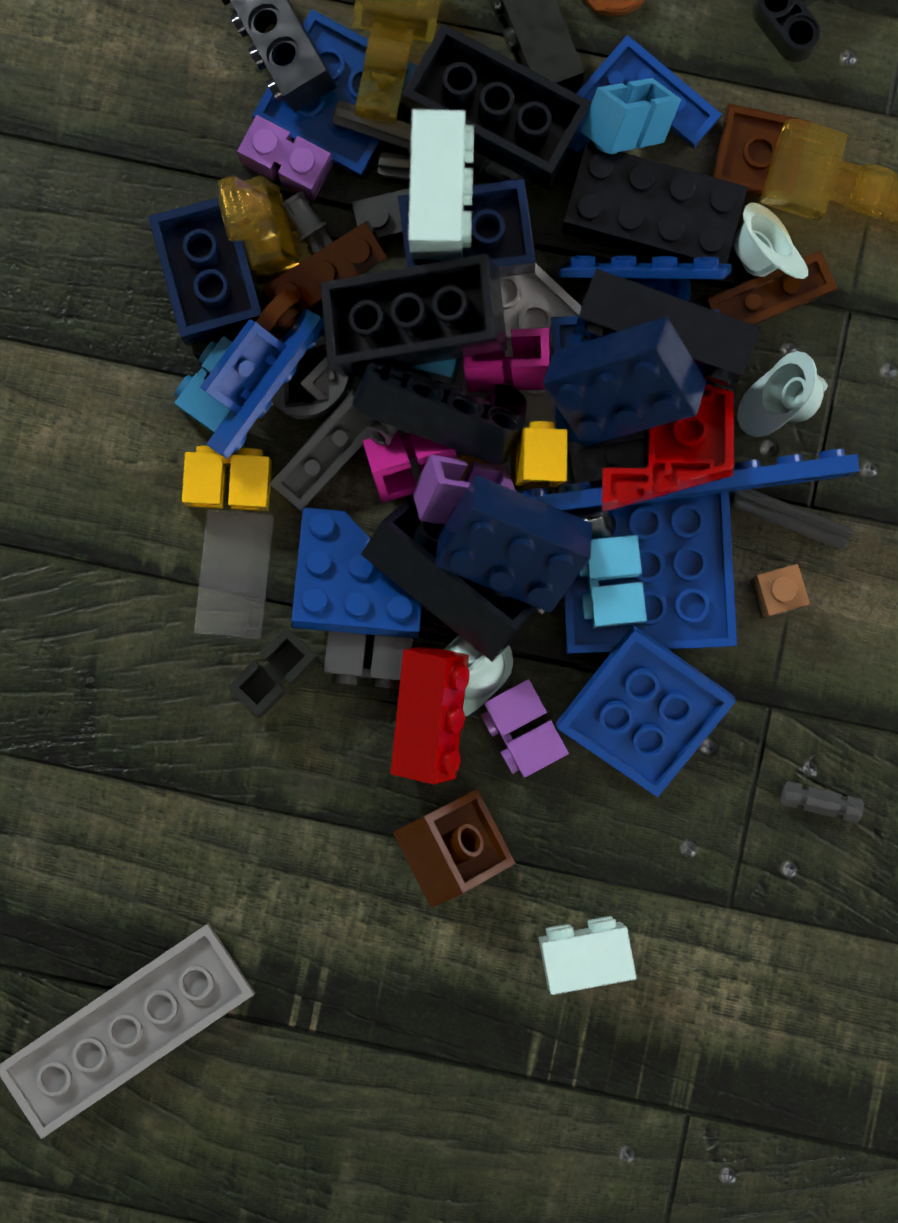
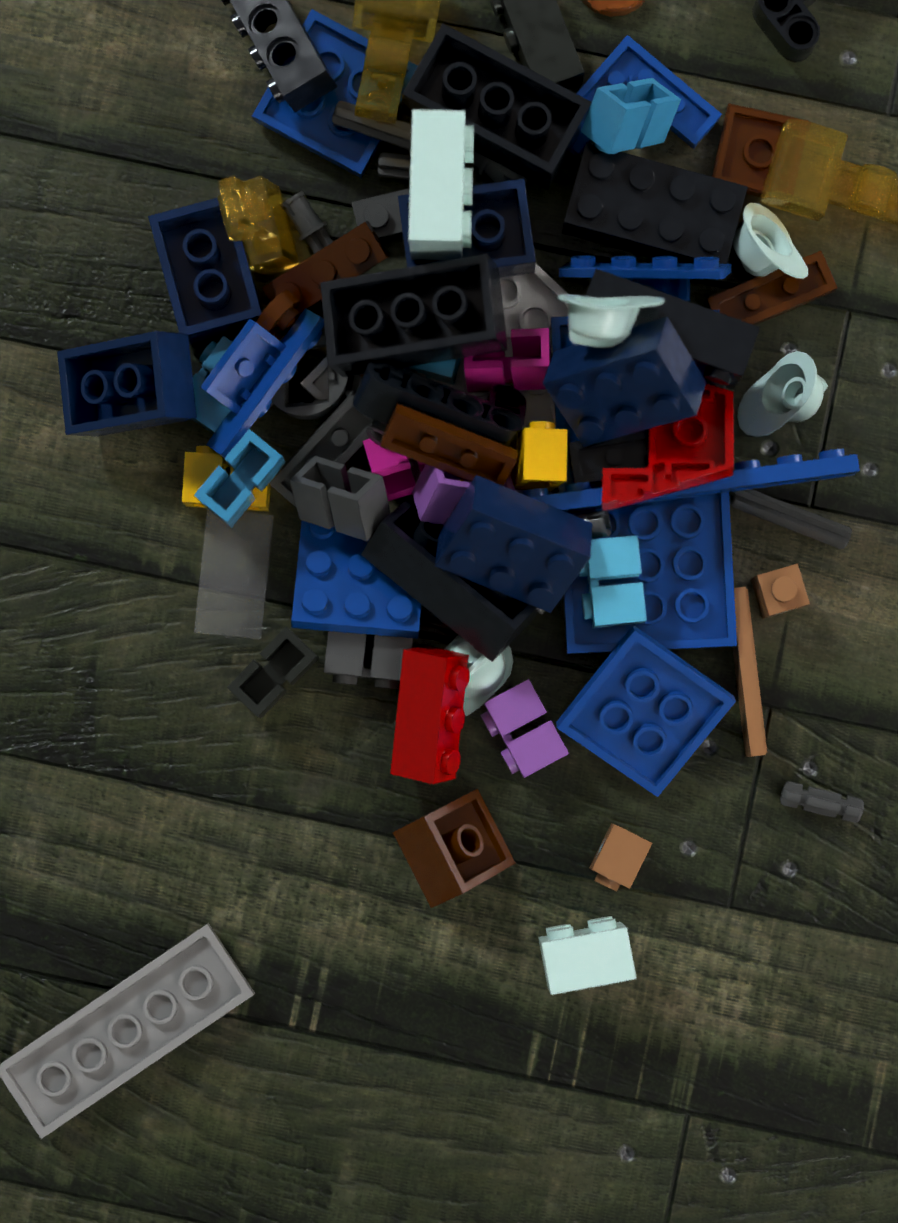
(127, 384): none -> dark blue brick
(253, 466): none -> dark azure piece
(302, 163): medium lavender piece -> none
(326, 498): none -> dark grey piece
(447, 446): none -> reddish brown plate
(603, 320): none -> light aqua piece
(619, 858): none -> medium nougat brick
(747, 678): none -> medium nougat tile

